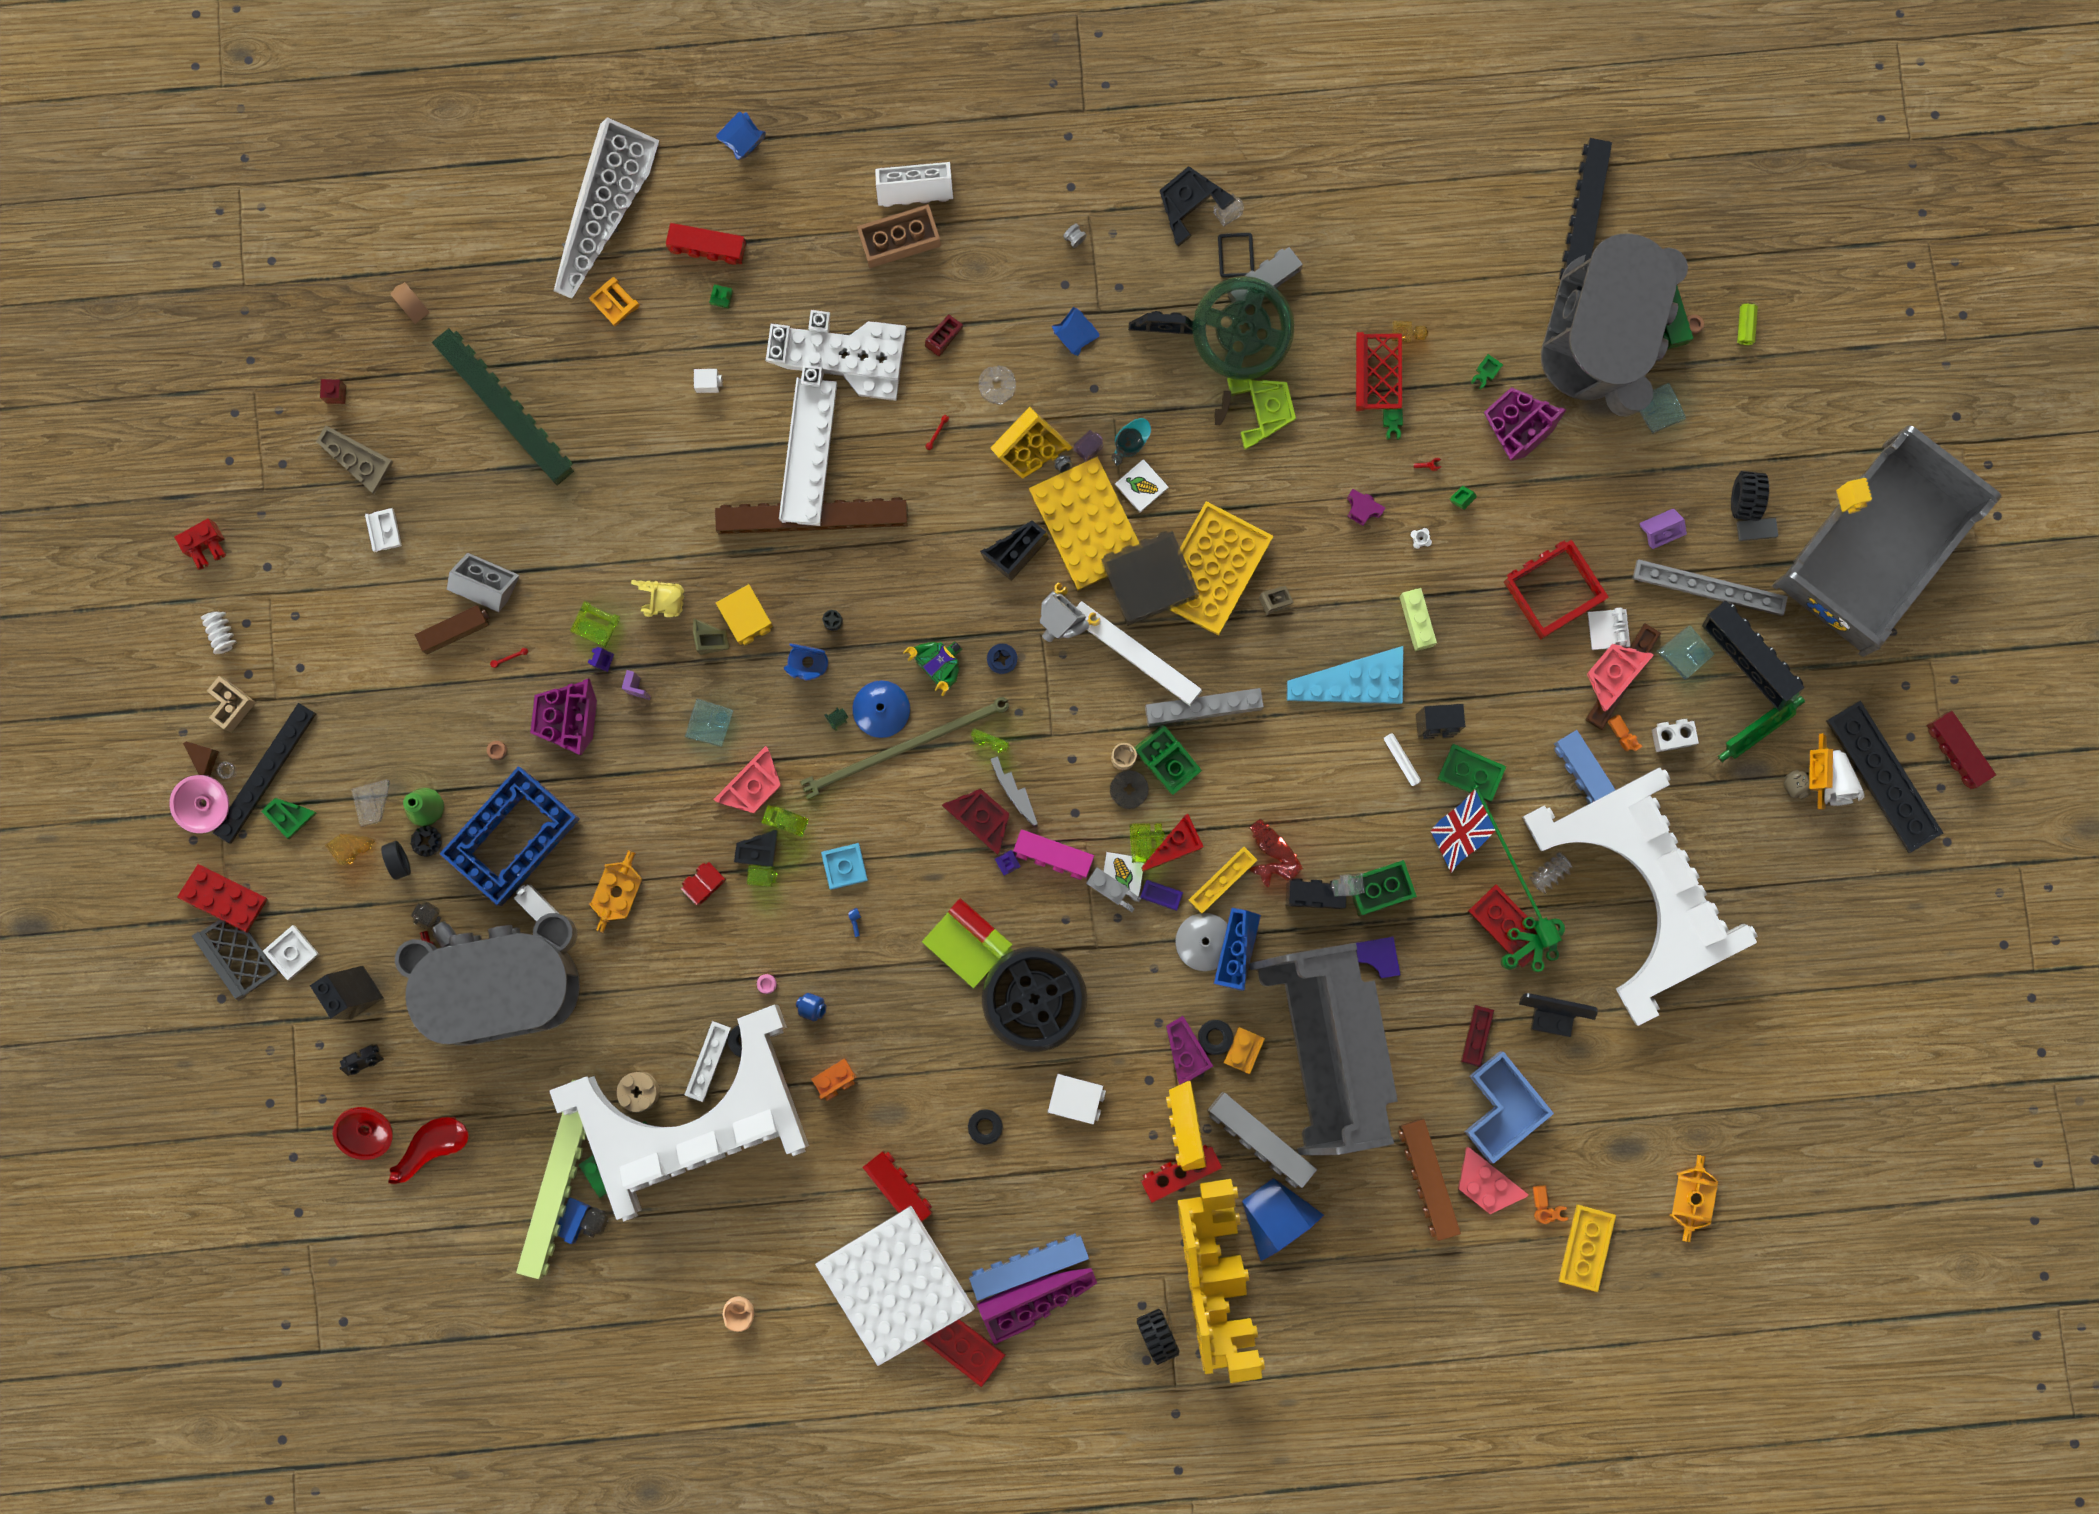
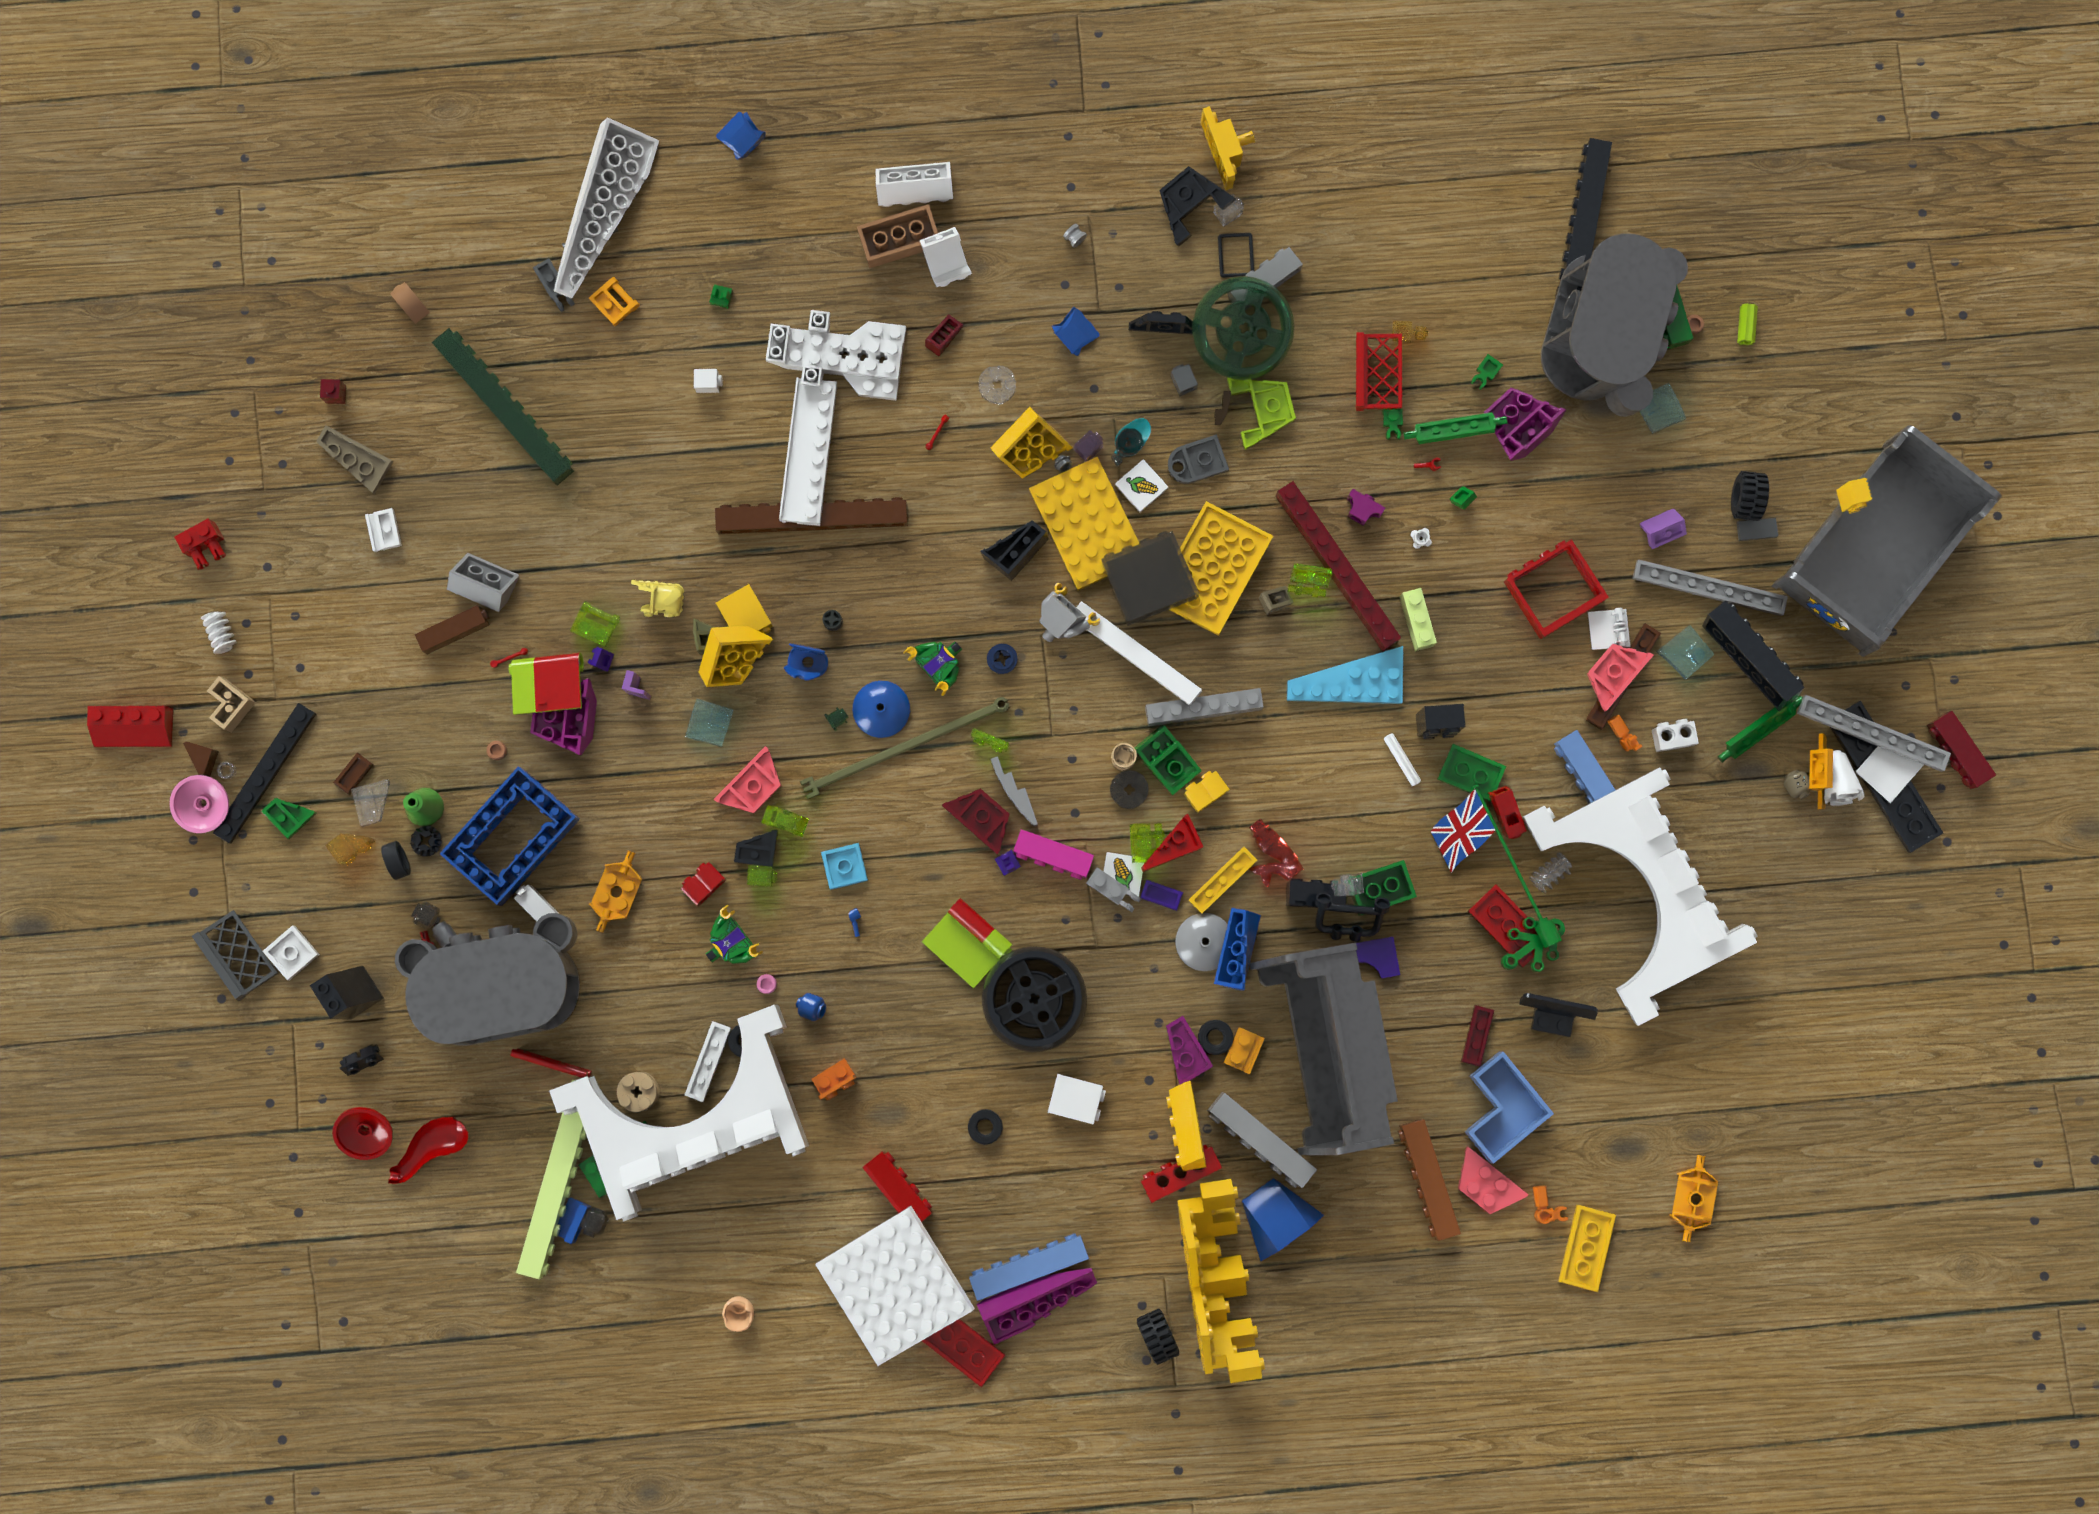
(130, 726): none -> red slope
(222, 898): red plate -> none
(353, 773): none -> reddish brown tile
(546, 683): none -> red door
(548, 276): none -> dark grey hinge
(550, 1063): none -> red bar
(705, 243): red brick -> none
(730, 940): none -> torso
(731, 655): none -> yellow wedge
(945, 257): none -> white panel
(1183, 379): none -> dark grey brick
(1199, 460): none -> dark grey tile
(1206, 791): none -> yellow brick
(1224, 145): none -> yellow brick
(1309, 575): none -> clear neon green plate
(1323, 902): none -> black bar
(1342, 571): none -> dark red brick
(1455, 428): none -> green plate
(1507, 812): none -> red brick
(1873, 733): none -> light grey plate
(1888, 772): none -> white sticker

